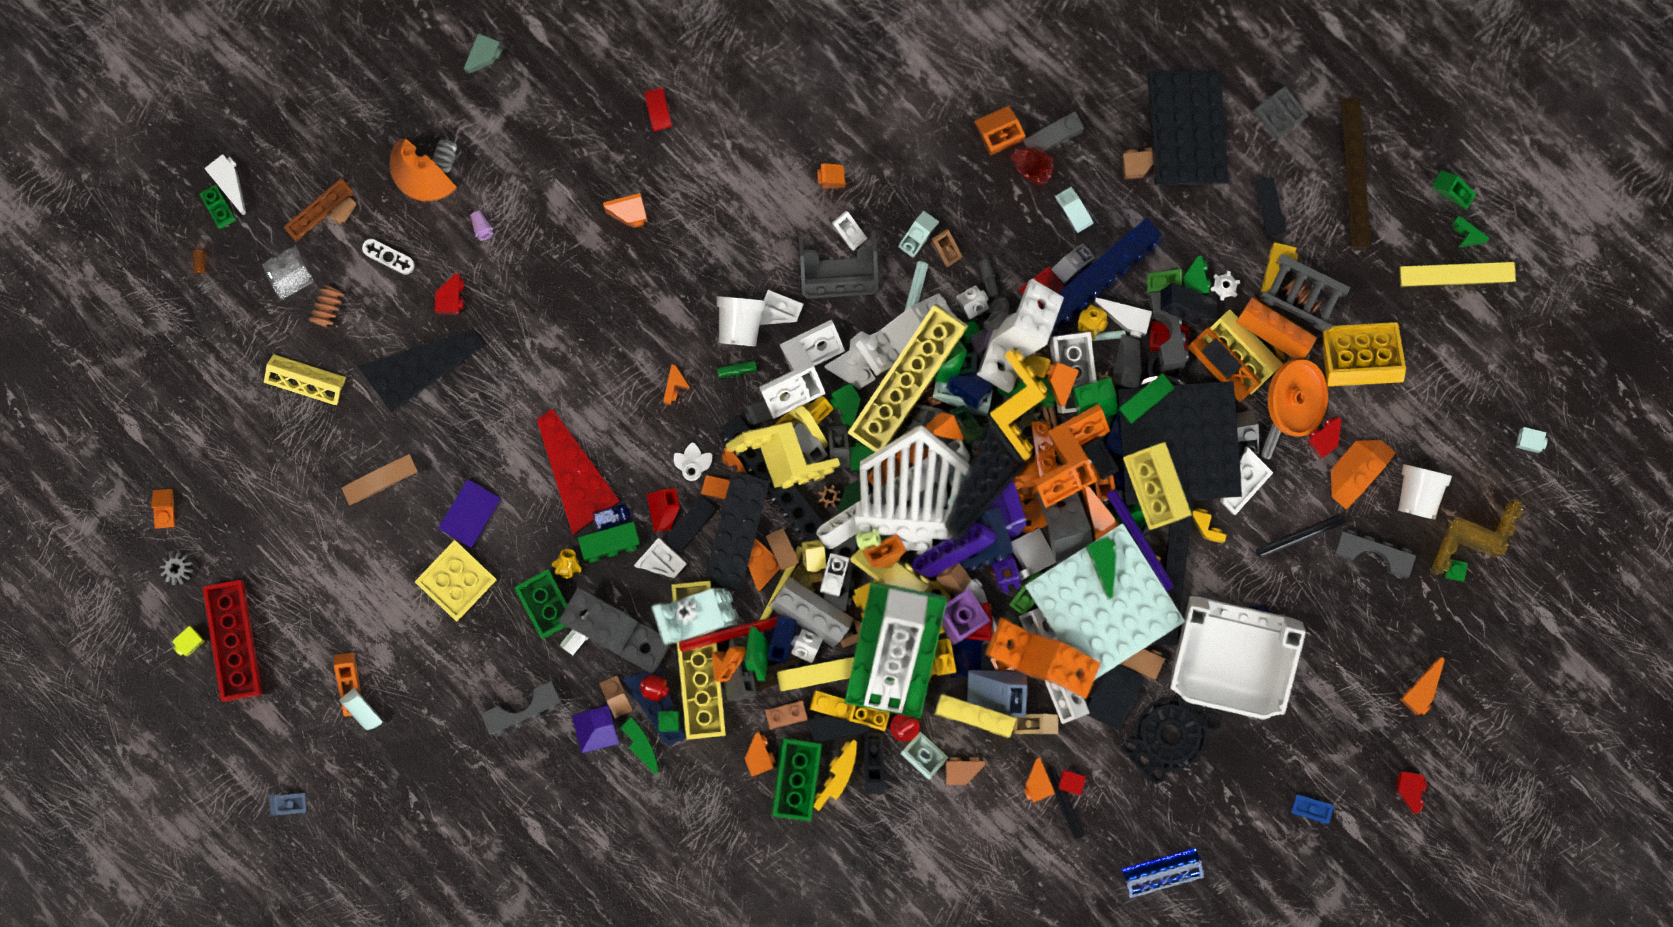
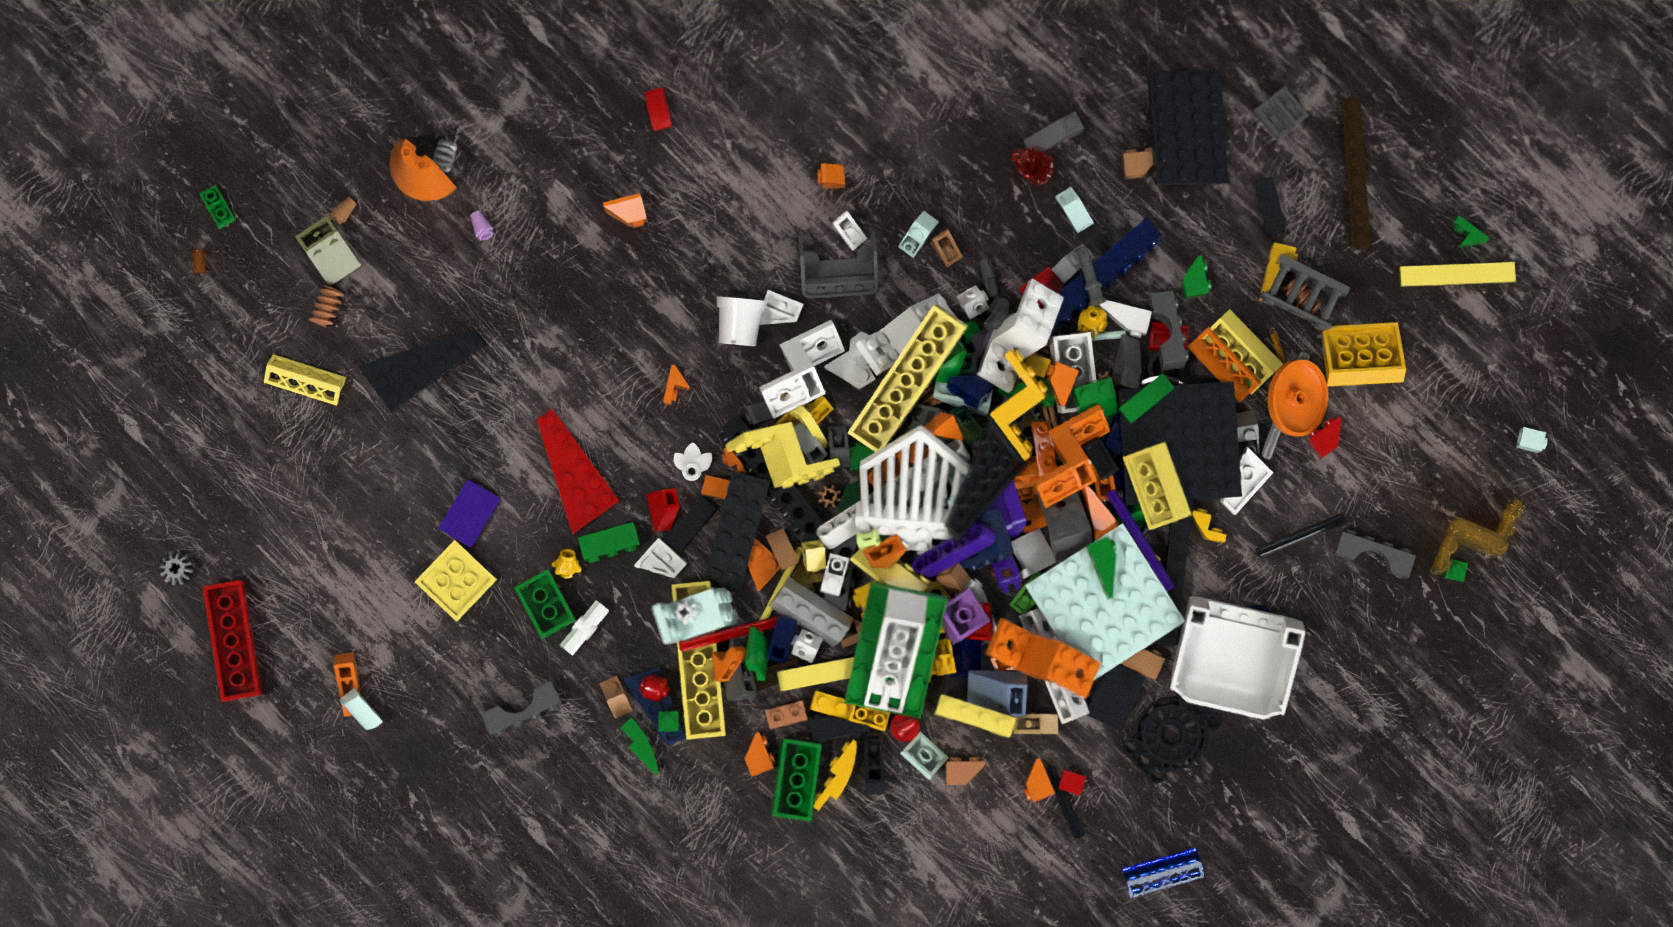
(163, 507): orange slope -> none
(187, 641): neon yellow brick -> none
(227, 178): white slope -> none
(287, 272): clear slope -> none
(287, 804): sand blue slope -> none
(318, 210): dark orange tile -> none
(328, 251): none -> slope
(379, 479): medium nougat slope -> none
(403, 258): white beam -> none
(448, 296): red slope -> none
(483, 53): sand green slope -> none
(595, 729): dark purple slope -> none
(606, 519): clear blue plate -> none
(614, 631): dark grey bracket -> none
(736, 369): green pin -> none
(847, 402): green slope -> none
(917, 284): light aqua axle -> none
(1000, 130): orange slope -> none
(1092, 285): none -> dark grey pin
(1160, 280): bright green slope -> none
(1188, 305): black brick -> none
(1221, 358): black tile -> none
(1222, 291): white rock -> none
(1276, 329): orange slope -> none
(1312, 809): blue plate -> none
(1358, 470): orange wedge -> none
(1410, 790): red slope -> none
(1422, 491): white piece -> none
(1424, 689): orange slope -> none
(1454, 189): green slope -> none

